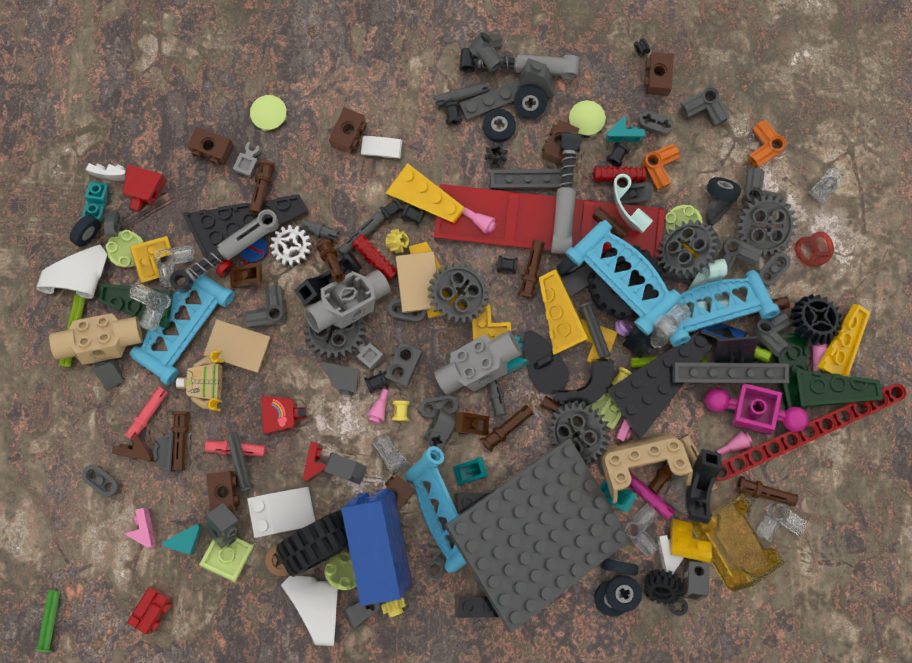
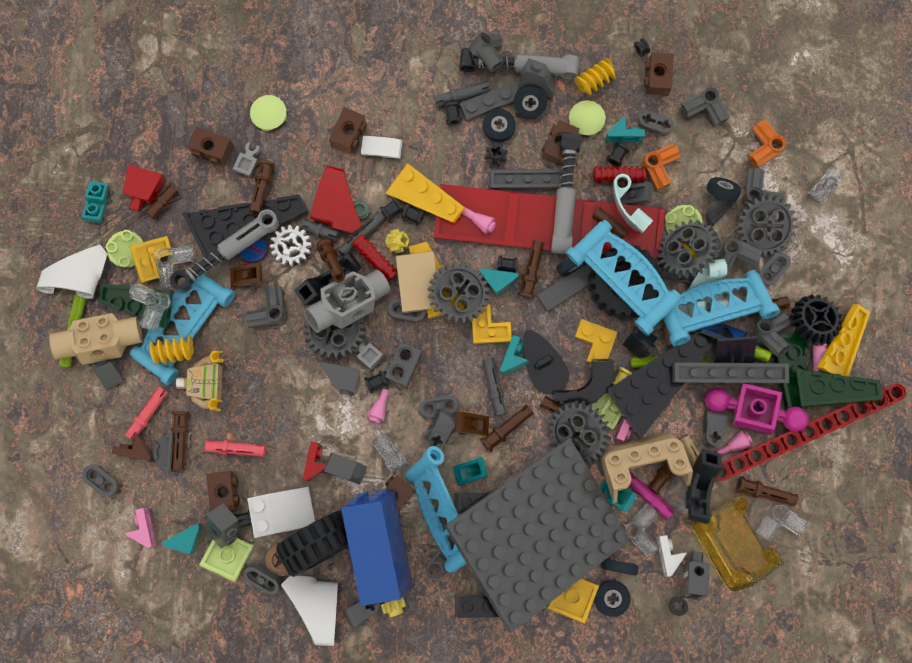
(48, 621): bright green axle -> none
(84, 230): black bush -> none
(111, 173): white slope -> none
(112, 224): dark grey beam -> none
(150, 610): red brick -> none
(161, 201): none -> reddish brown pin
(171, 351): none -> yellow piece
(224, 268): red tile -> none
(239, 345): tan tile -> none
(239, 461): dark grey axle -> none
(243, 519): none -> black bush
(262, 579): none -> dark grey plate
(280, 414): red torso -> none
(334, 202): none -> red panel
(340, 571): yellowish green dish -> none
(362, 210): none -> sand green plate
(400, 411): light yellow bush -> none
(478, 363): light grey brick -> none
(498, 280): none -> teal slope
(562, 317): yellow wing -> none
(576, 600): none -> yellow plate
(595, 76): none -> yellow piece
(595, 330): dark grey axle -> none
(620, 603): black bush -> none
(623, 327): lavender plate -> none
(662, 586): black tyre -> none
(668, 324): clear piece -> none
(685, 546): yellow plate -> none
(714, 424): none -> dark grey piece
(815, 249): clear red piece -> none

